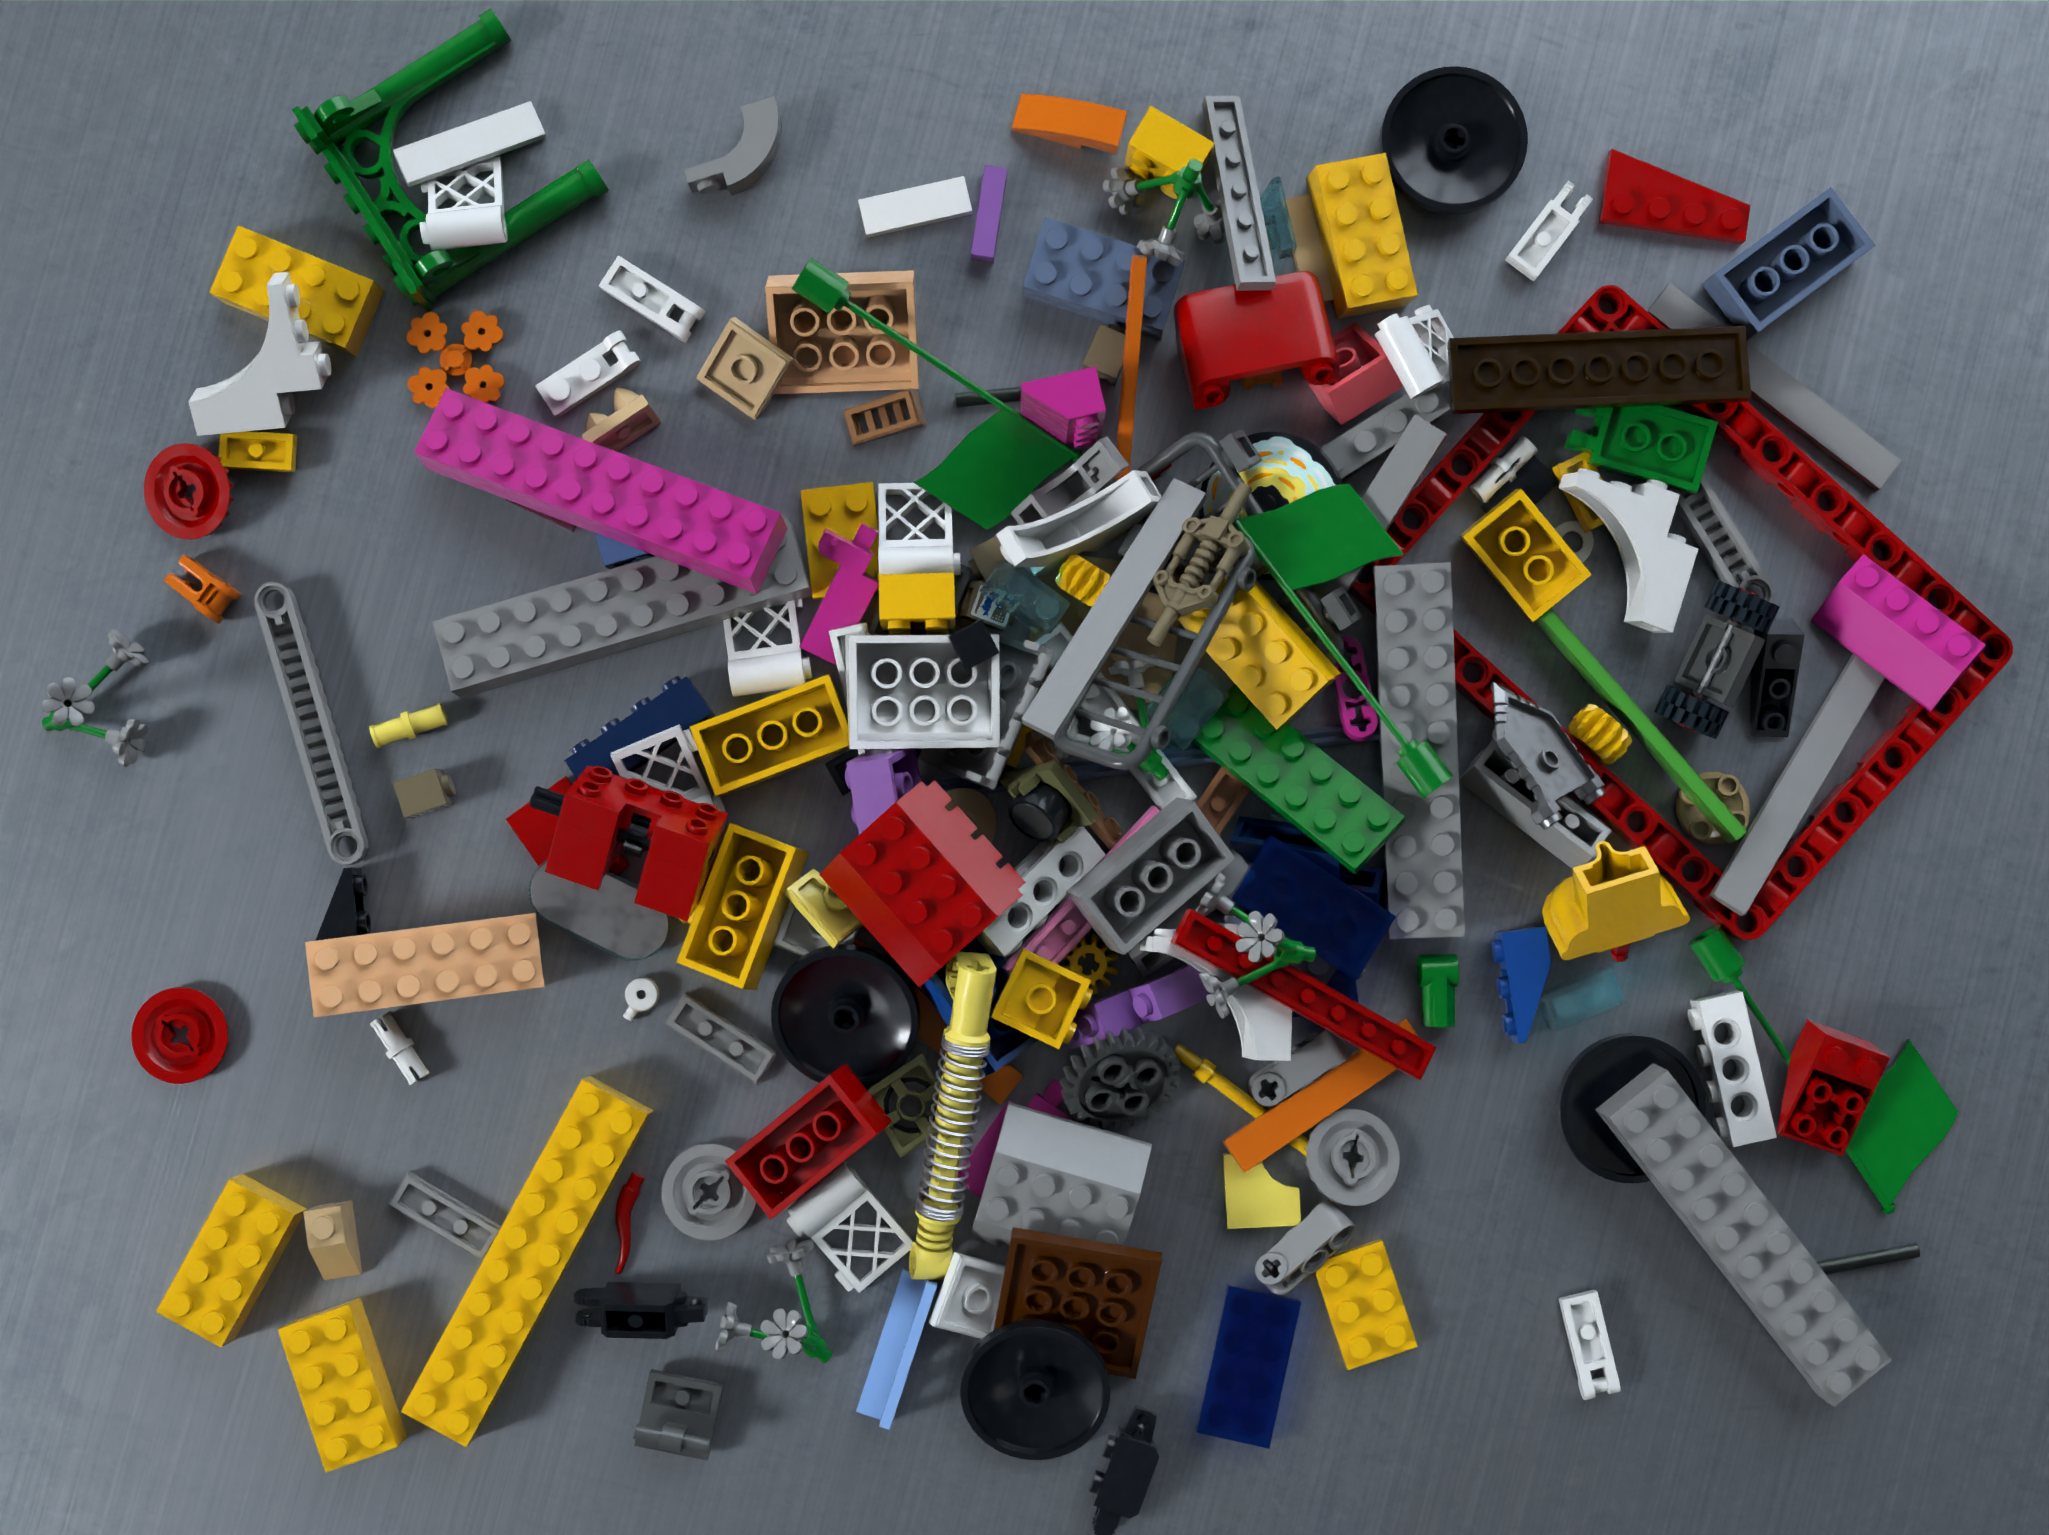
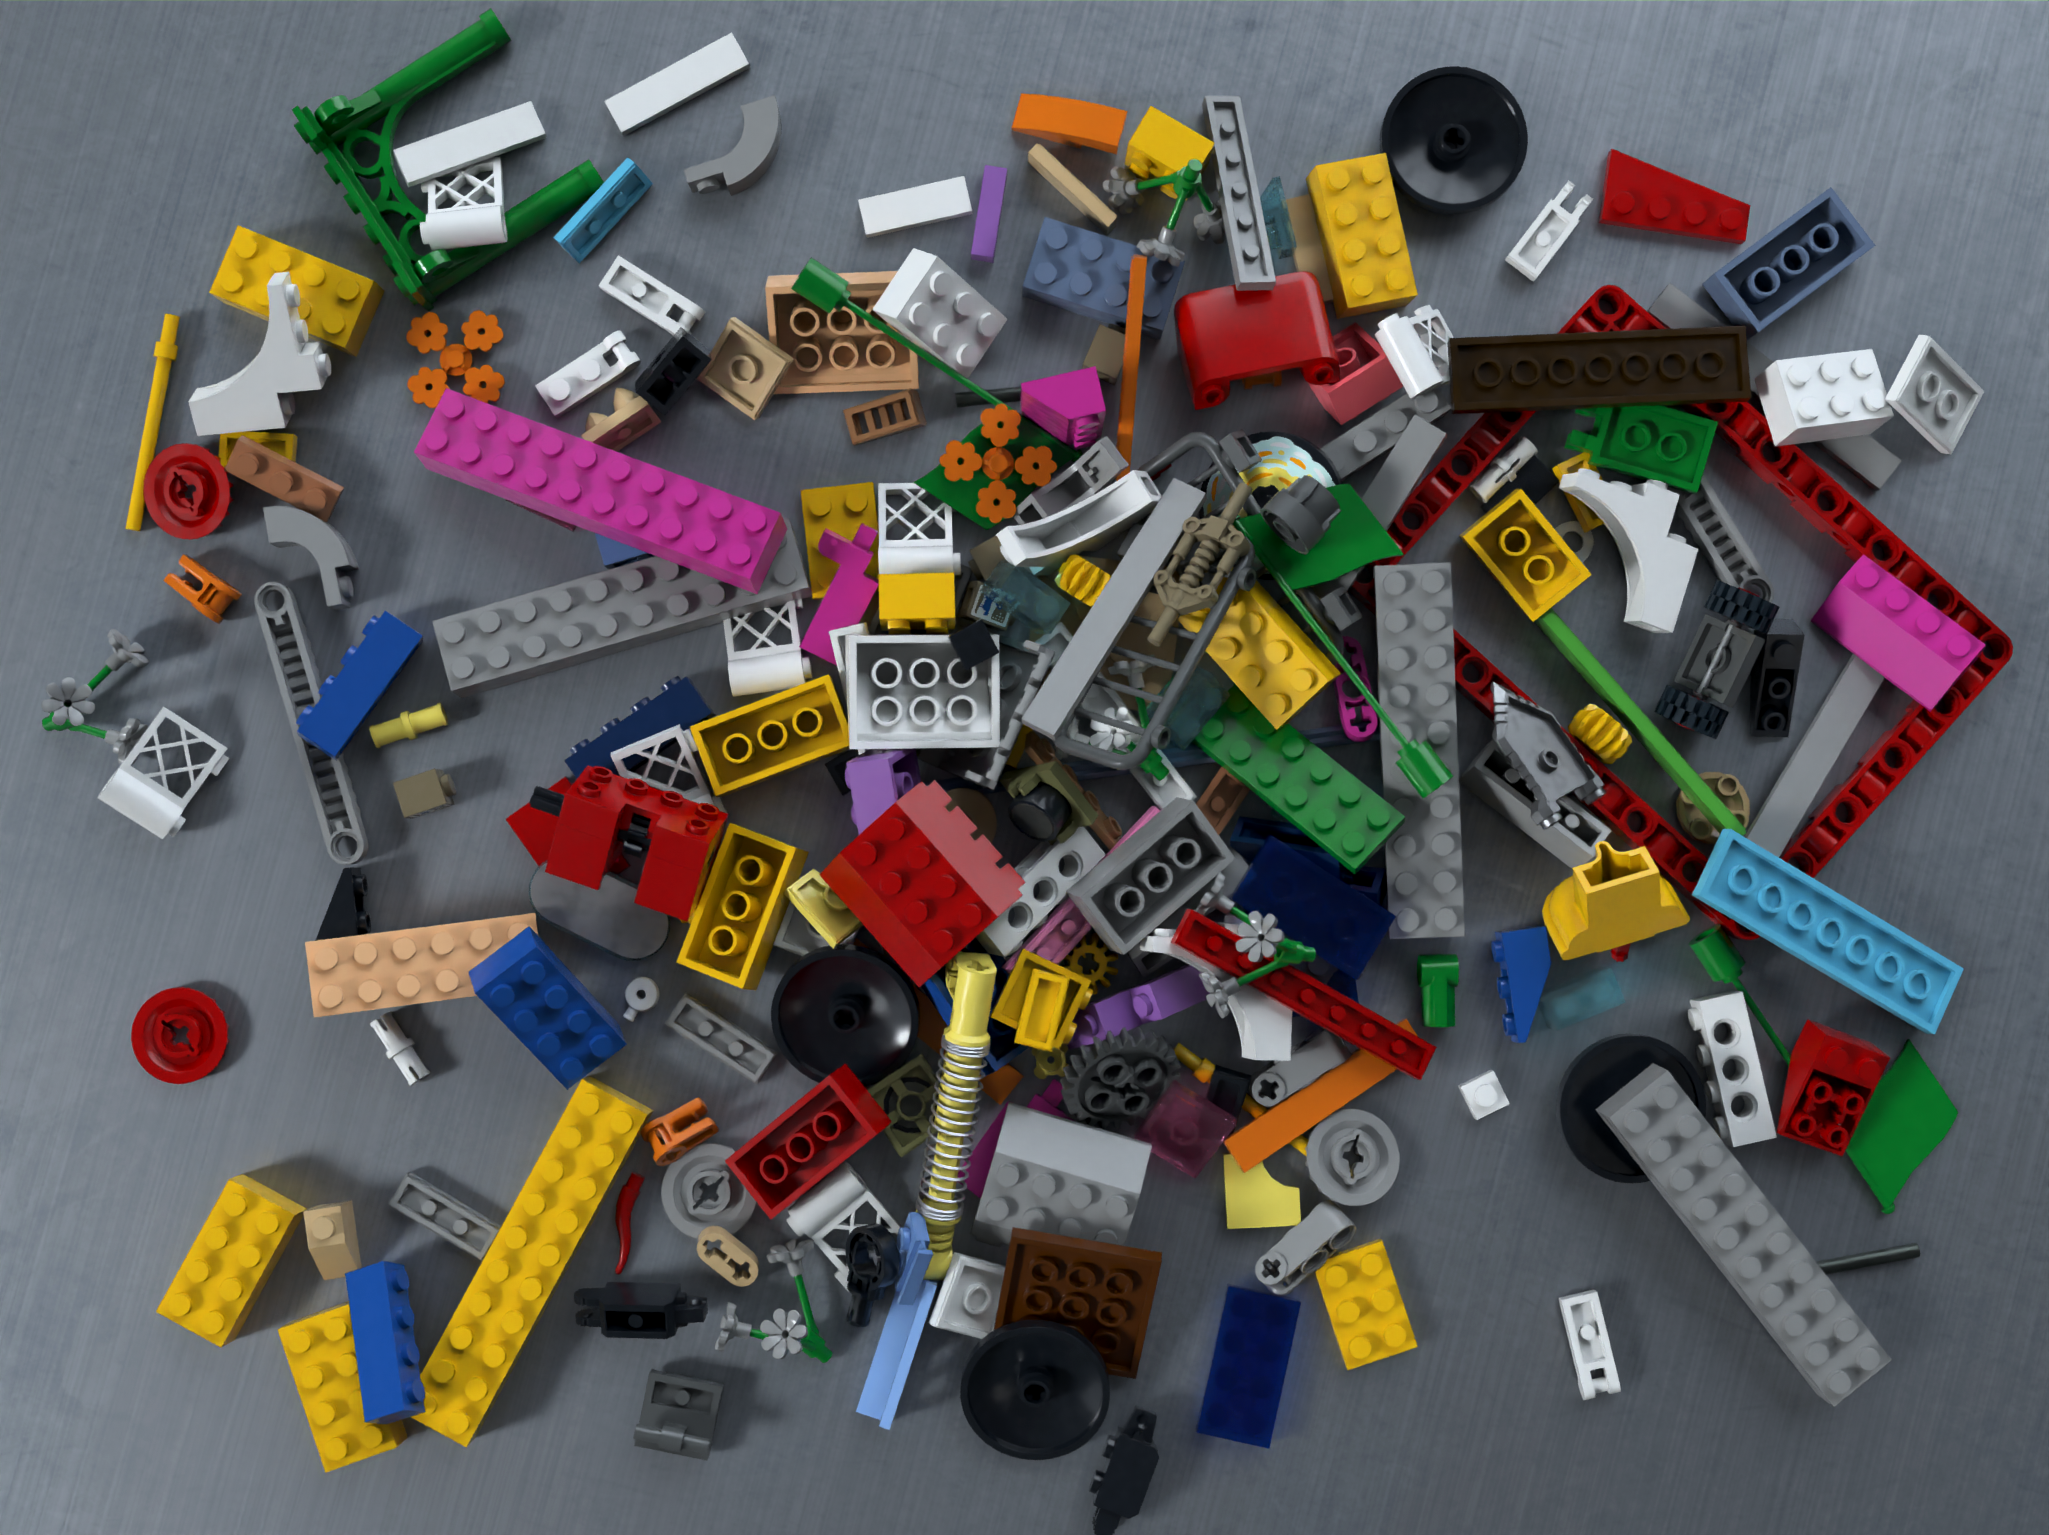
(145, 799): none -> white piece
(165, 352): none -> yellow bar
(284, 478): none -> nougat plate
(334, 556): none -> light grey arch
(359, 685): none -> blue brick
(385, 1343): none -> blue brick
(547, 1008): none -> blue brick
(603, 210): none -> medium azure tile
(669, 1129): none -> orange piece
(672, 371): none -> black brick
(677, 84): none -> white tile
(722, 1262): none -> tan beam
(864, 1278): none -> black pin
(913, 1257): none -> medium blue plate
(940, 312): none -> white brick
(998, 463): none -> orange plant
(1042, 1010): none -> yellow tile
(1044, 1068): none -> light yellow plate
(1072, 188): none -> tan tile
(1185, 1128): none -> clear pink plate
(1228, 1090): none -> black tile
(1301, 513): none -> dark grey piece
(1483, 1094): none -> white plate
(1823, 397): none -> white brick
(1827, 931): none -> medium azure plate
(1934, 394): none -> white tile

